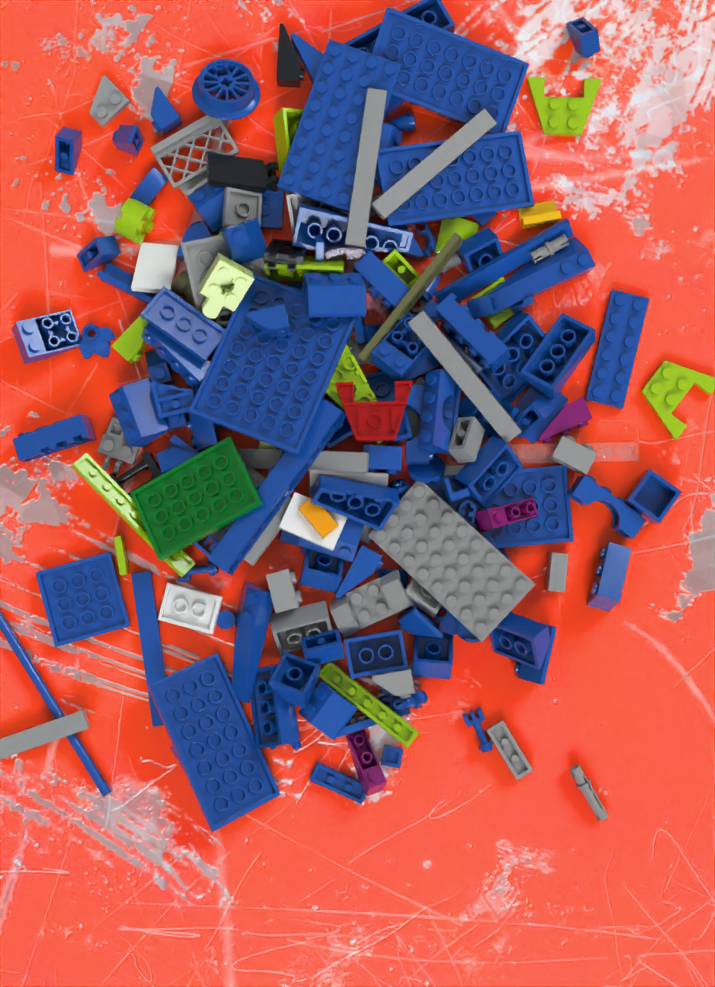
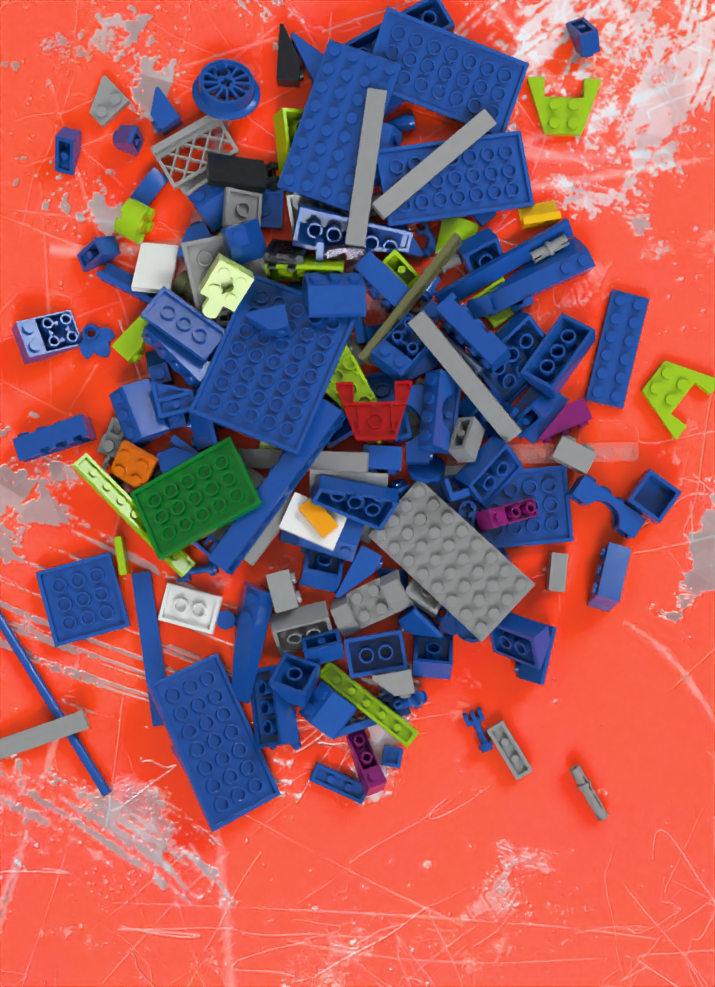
(133, 464): none -> orange plate

